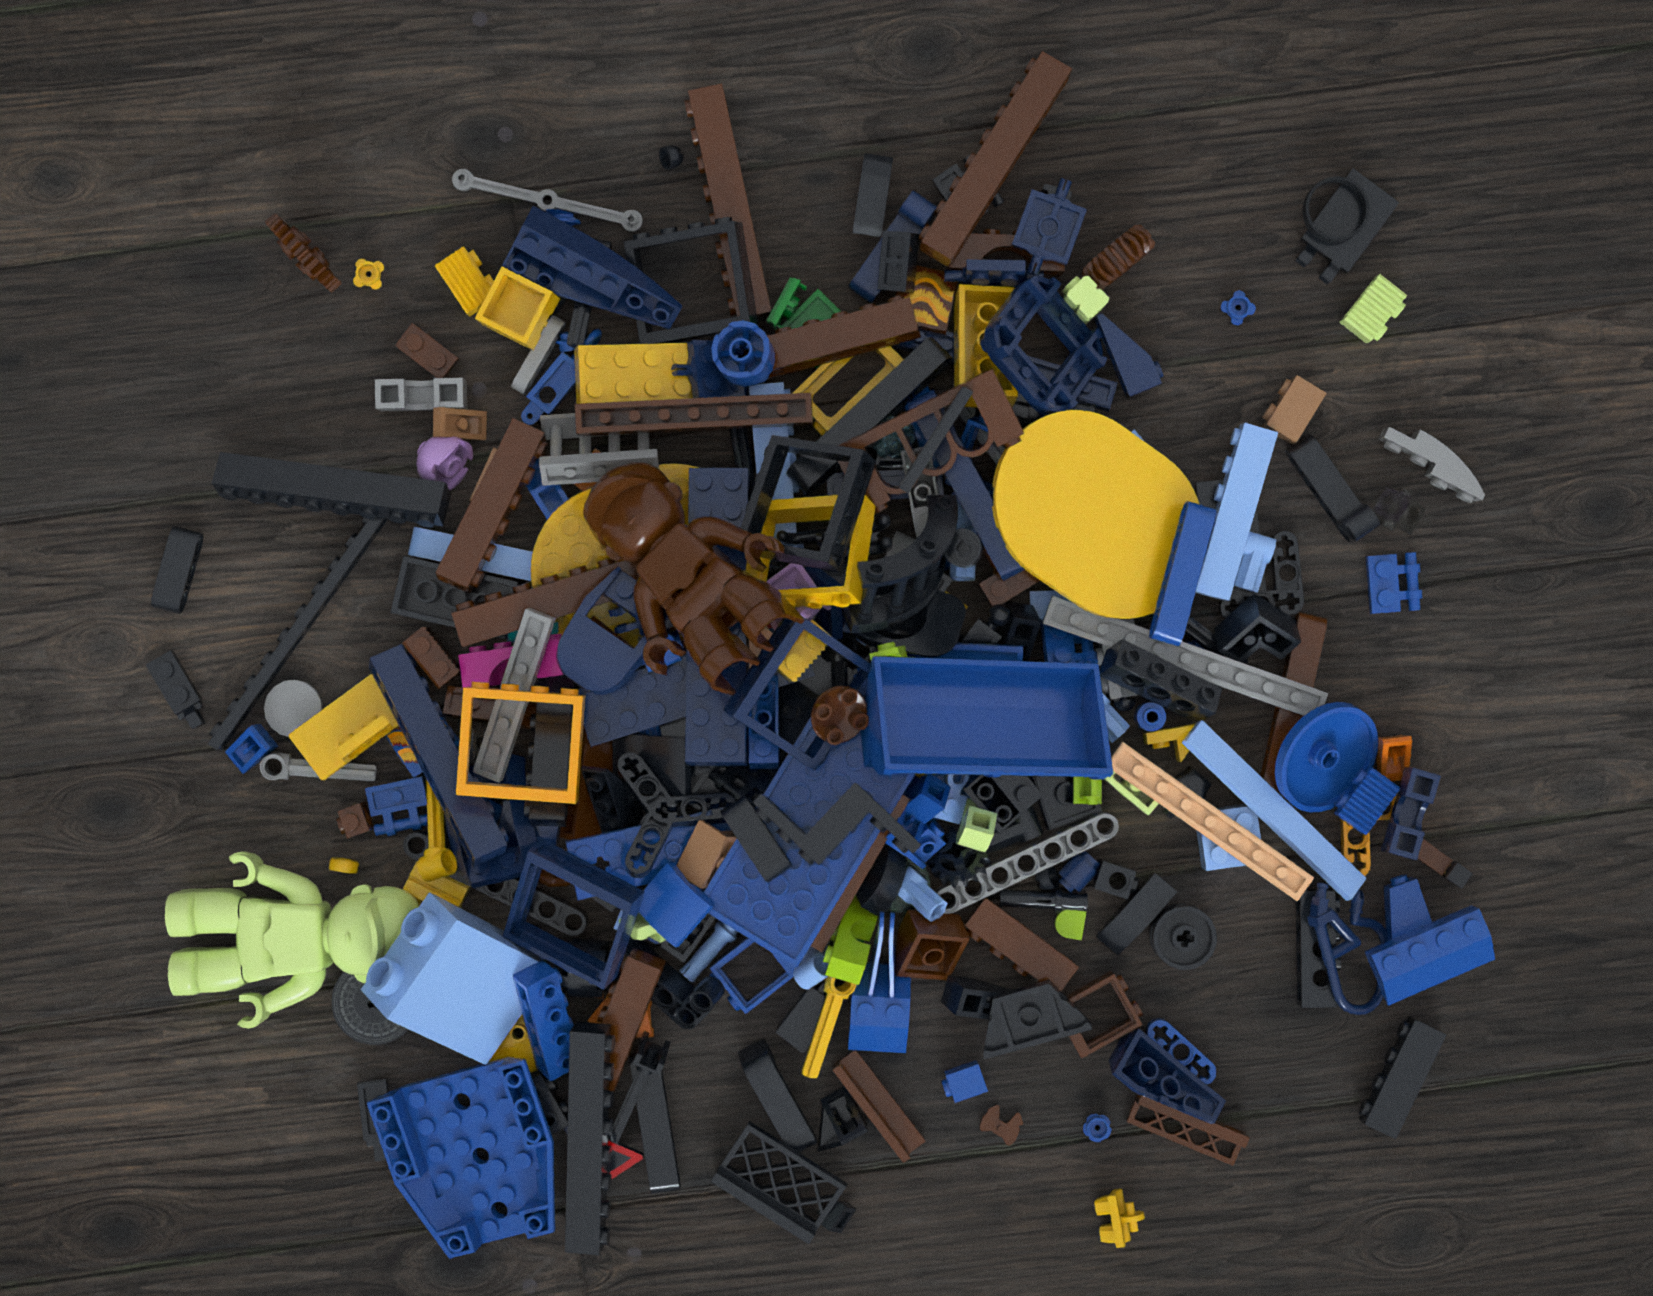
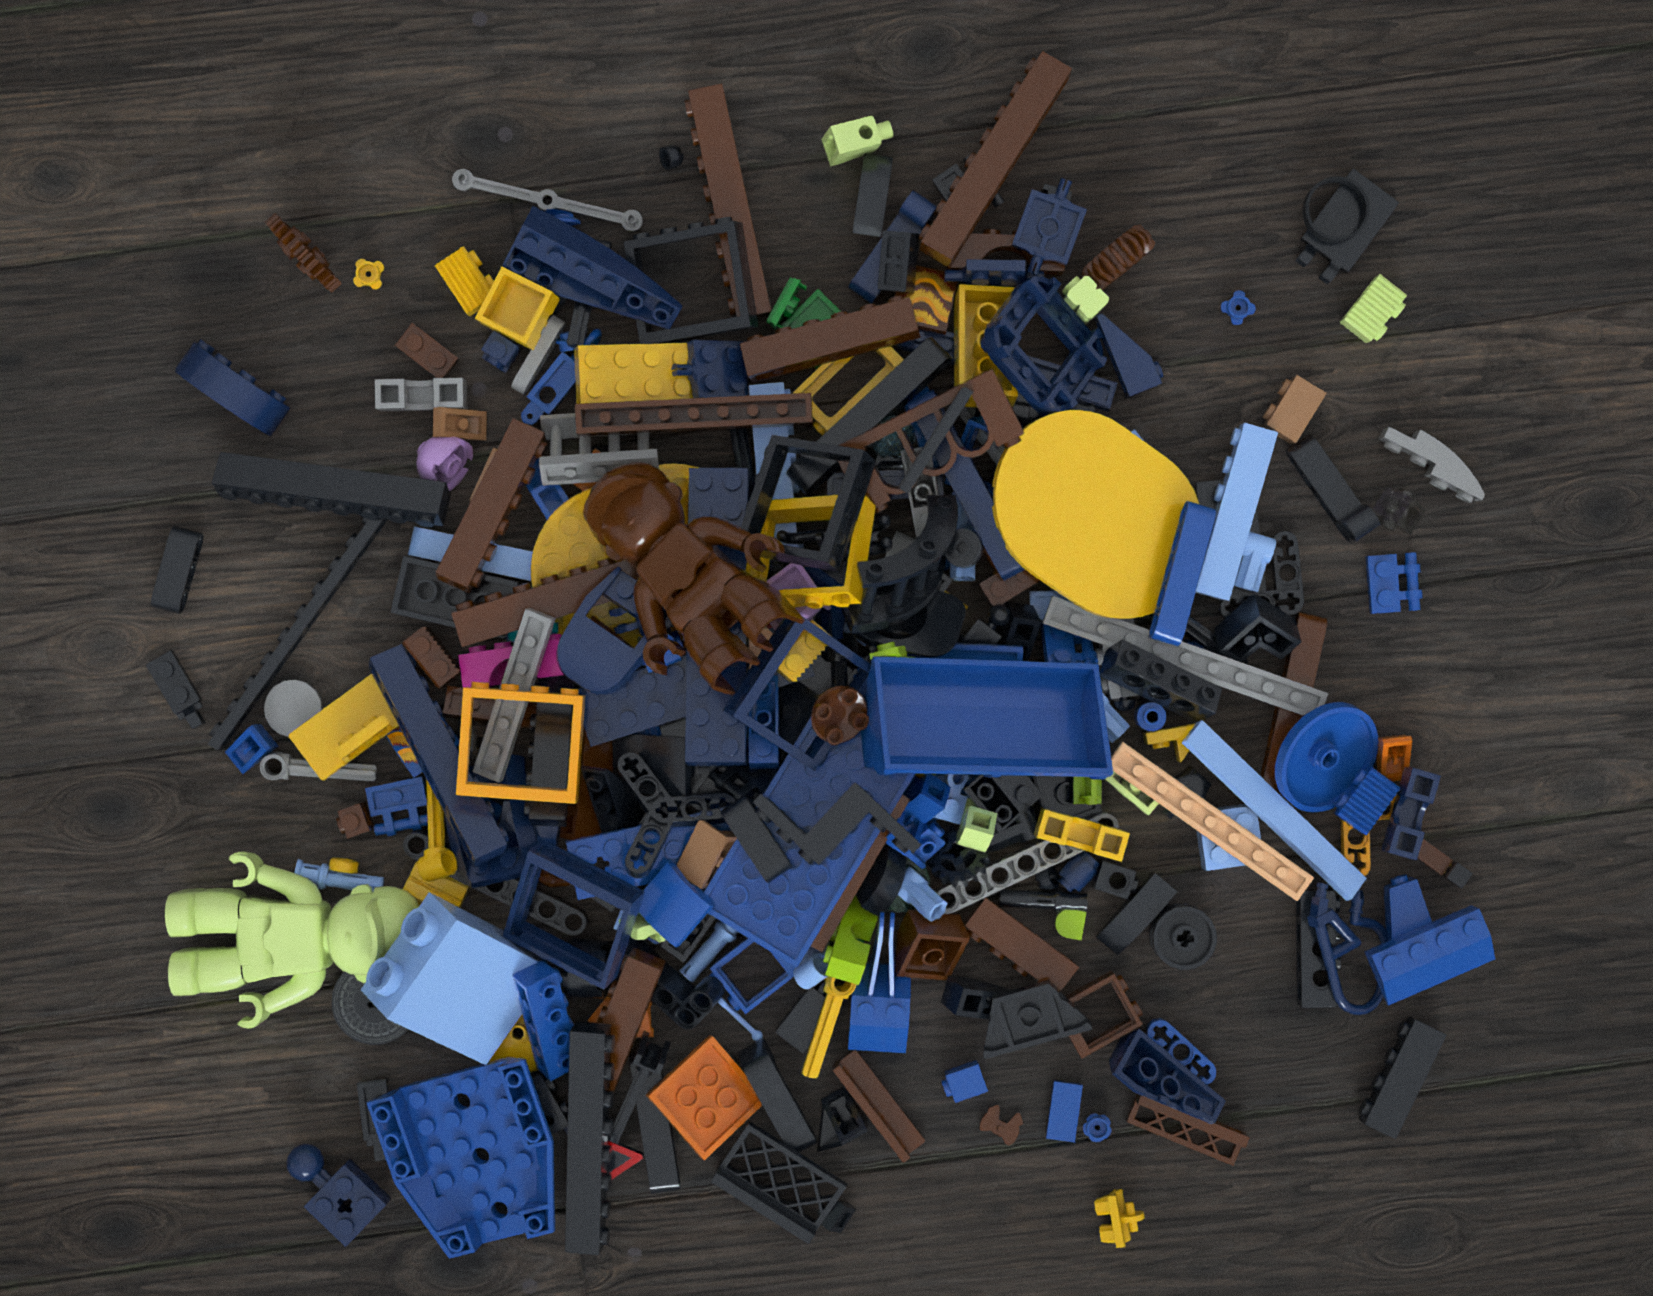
(232, 389): none -> dark blue brick
(324, 877): none -> light blue pin
(350, 1181): none -> dark blue brick
(500, 351): none -> dark blue brick
(705, 1097): none -> orange plate
(732, 342): blue brick -> none
(756, 1034): none -> light blue hinge
(845, 143): none -> yellowish green torso
(1064, 1111): none -> blue tile
(1081, 834): none -> yellow arch

